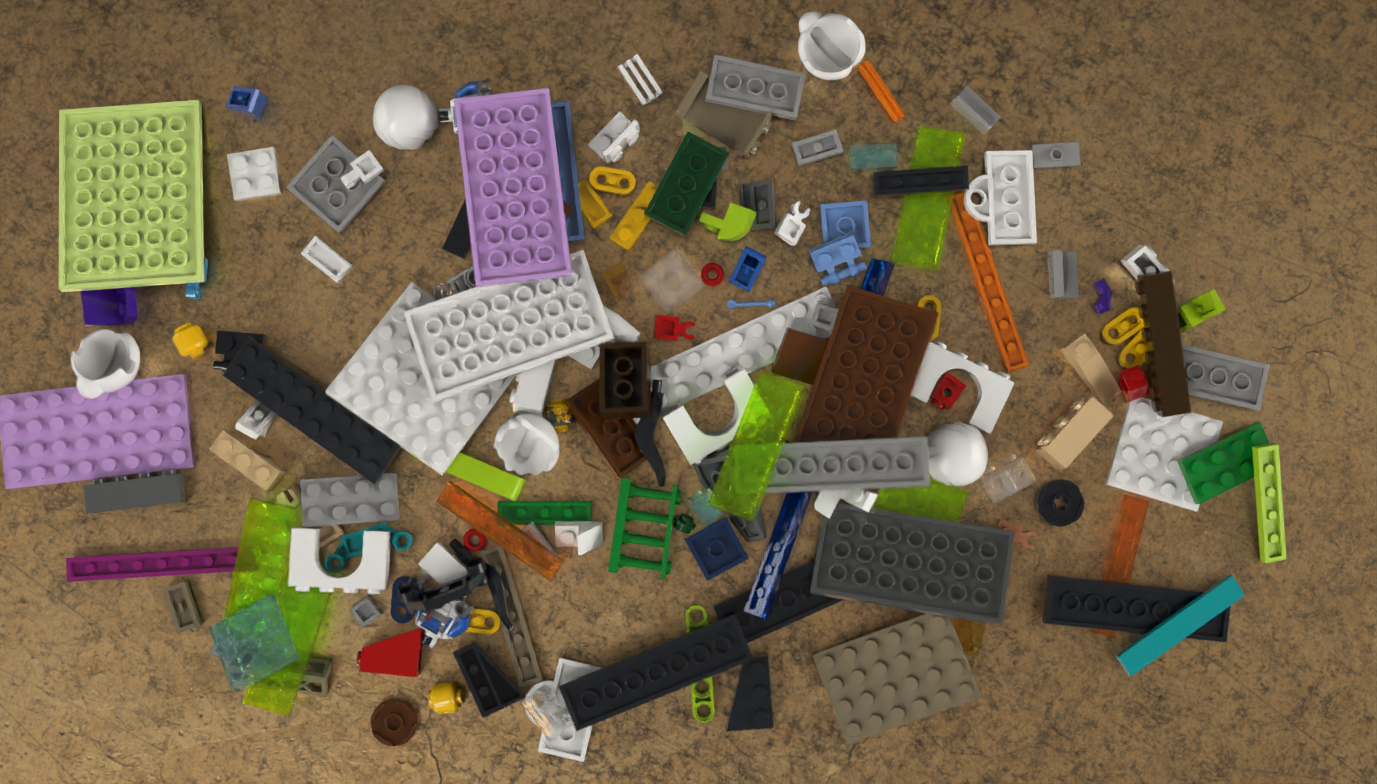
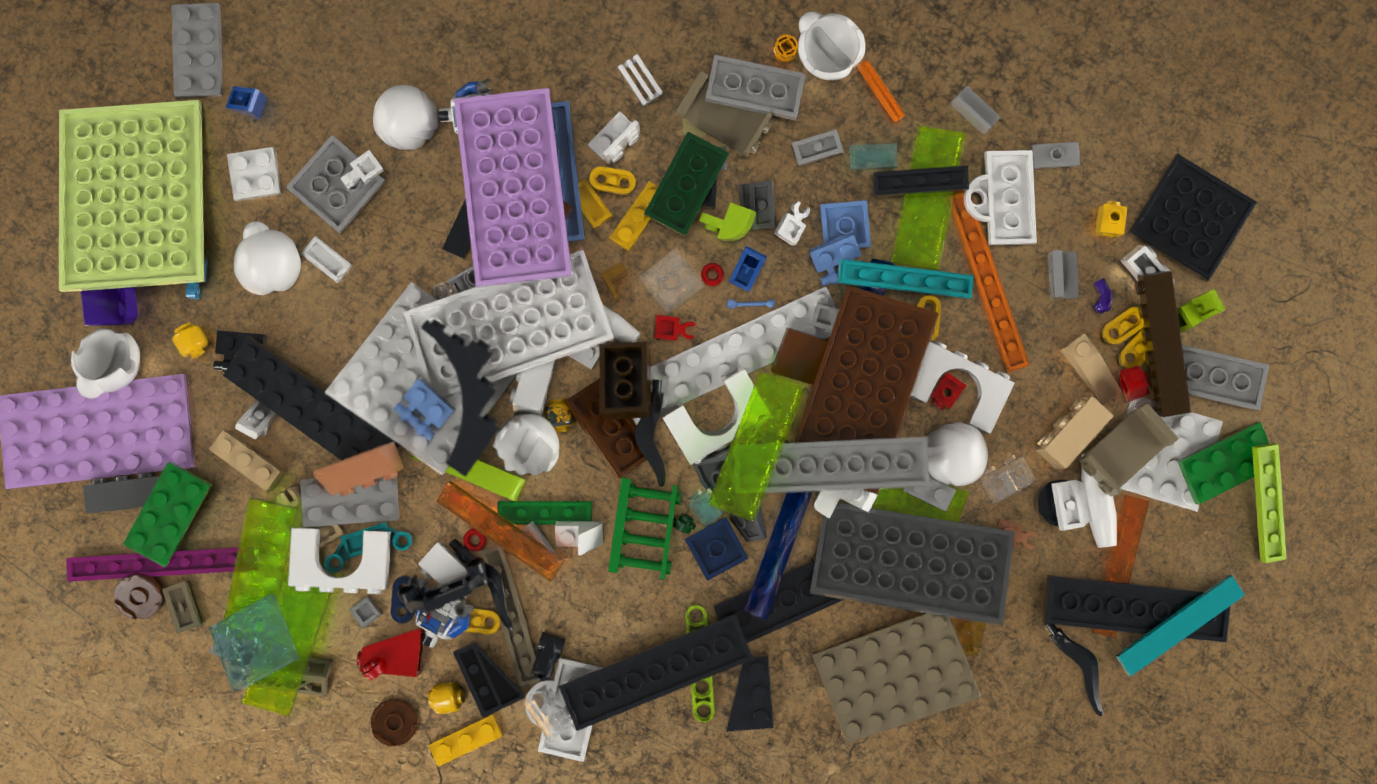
(138, 596): none -> tile
(167, 514): none -> green plate
(197, 50): none -> light grey plate
(266, 260): none -> white piece
(360, 470): none -> nougat slope
(372, 669): none -> red plate
(428, 403): none -> medium blue plate
(465, 740): none -> yellow plate
(468, 361): none -> black arch
(548, 651): none -> black piece
(782, 50): none -> light orange wheel
(905, 279): none -> teal tile
(936, 495): none -> light grey plate
(1085, 503): none -> white plate
(1086, 661): none -> black piece
(1111, 219): none -> yellow brick
(1127, 449): none -> dark tan panel
(1192, 217): none -> black tile

